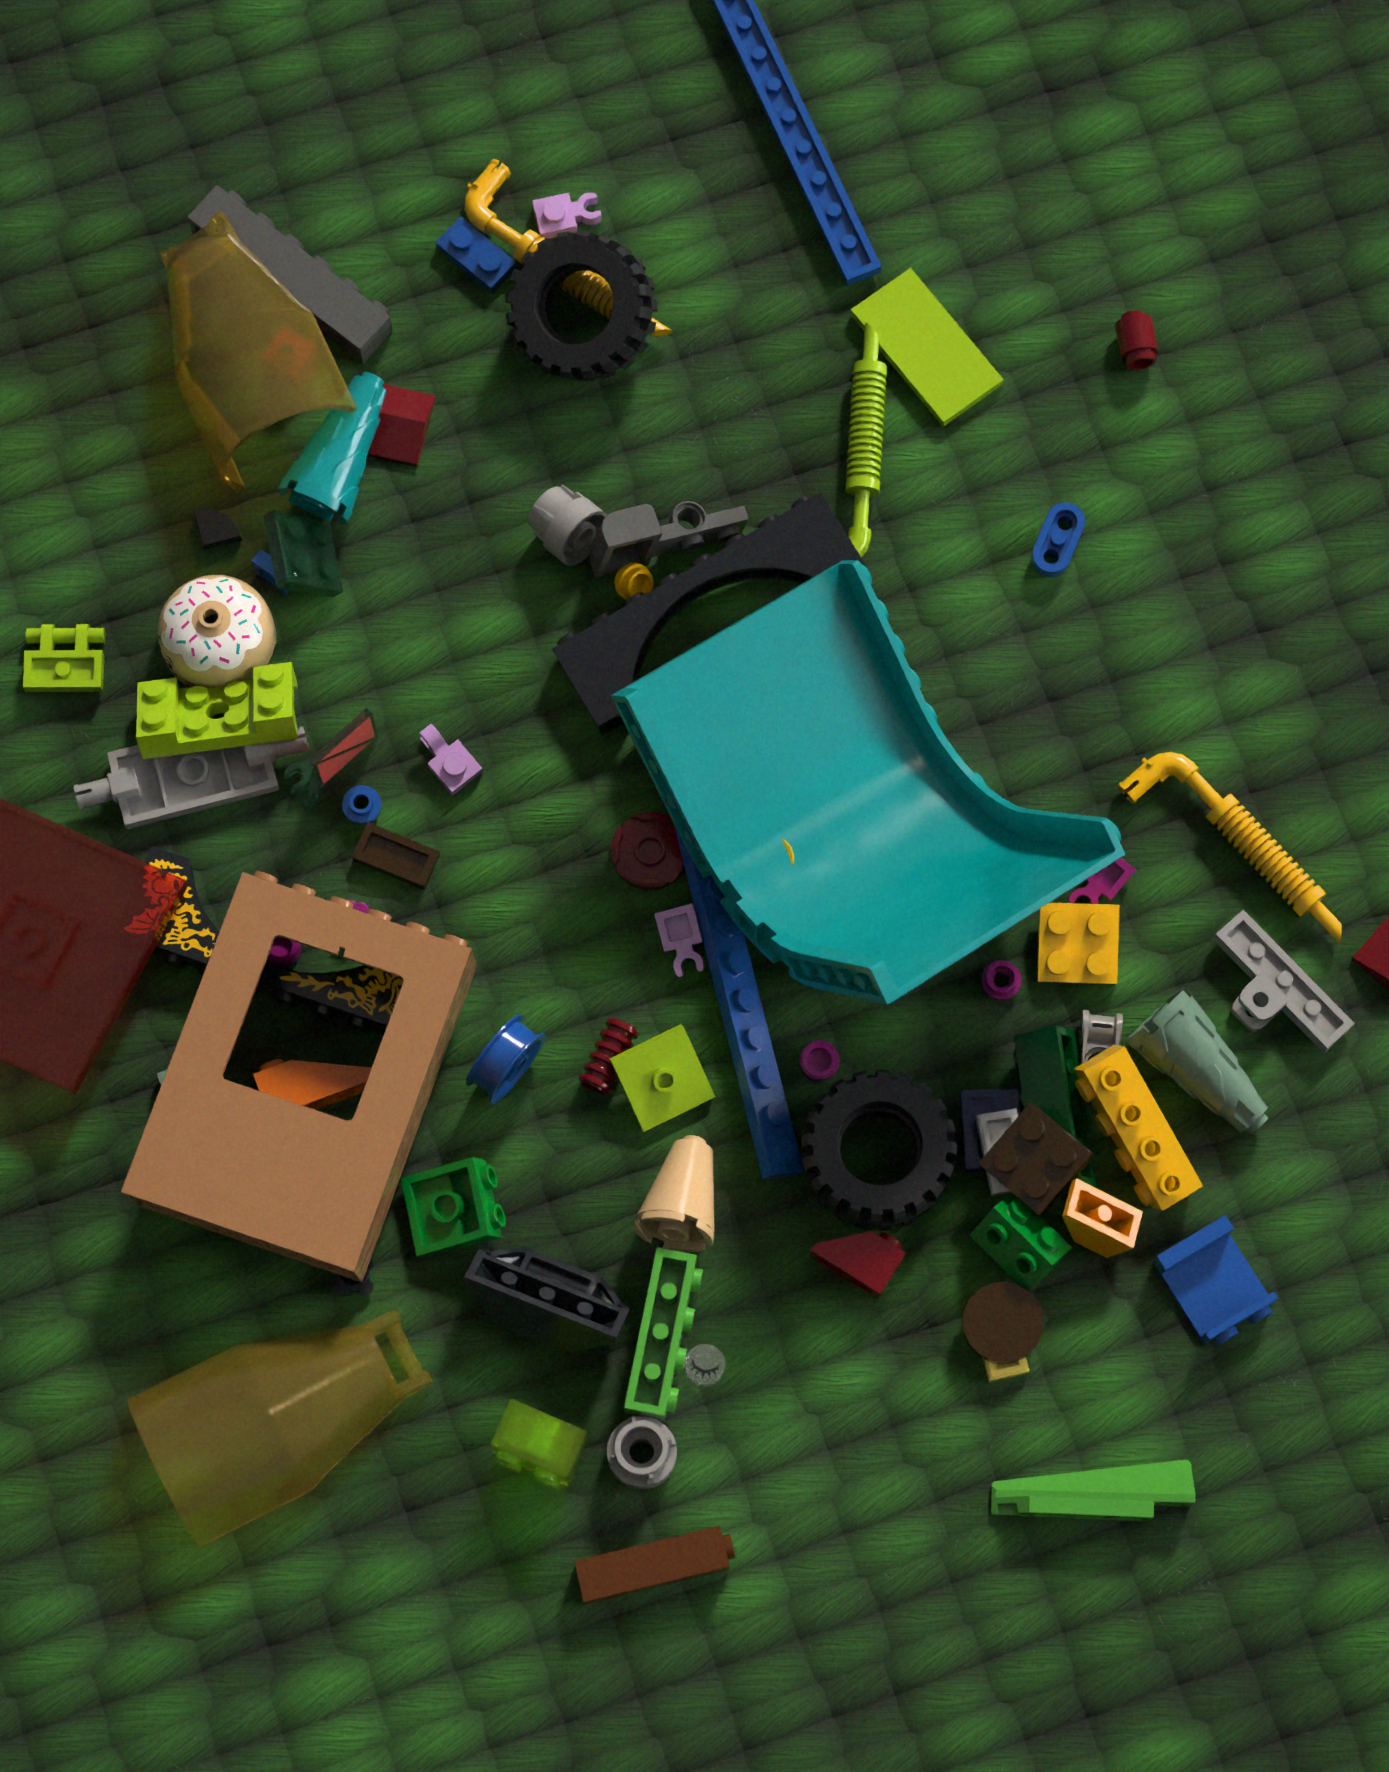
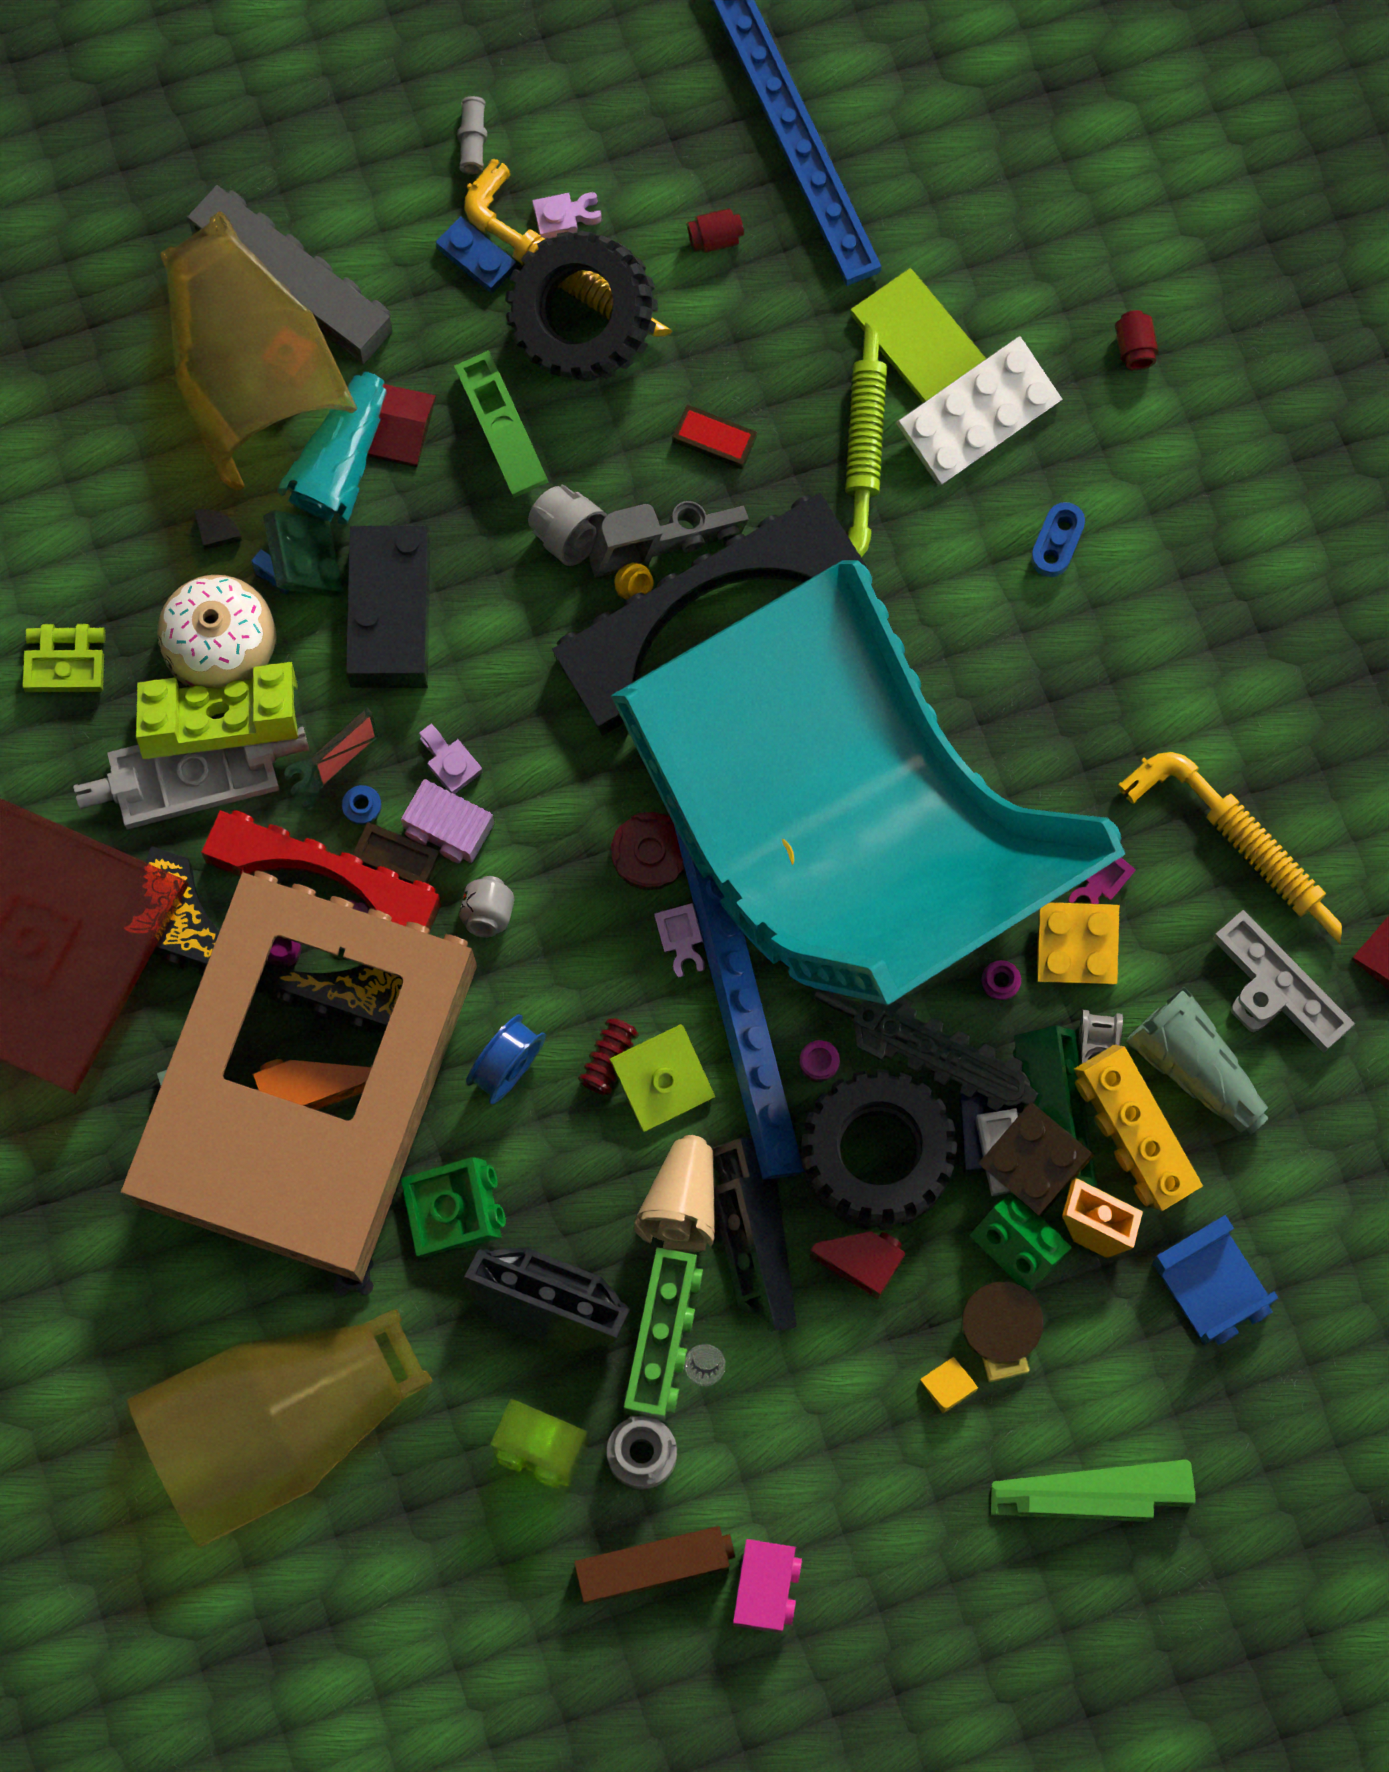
(245, 847): none -> red arch
(388, 607): none -> black brick
(447, 822): none -> lavender brick
(472, 135): none -> light grey pin
(486, 906): none -> light grey head
(501, 424): none -> bright green slope
(714, 436): none -> tile
(715, 231): none -> dark red brick
(753, 1235): none -> black wedge
(765, 1586): none -> dark pink brick
(894, 1029): none -> pearl dark grey bar
(948, 1384): none -> yellow slope
(979, 411): none -> white plate

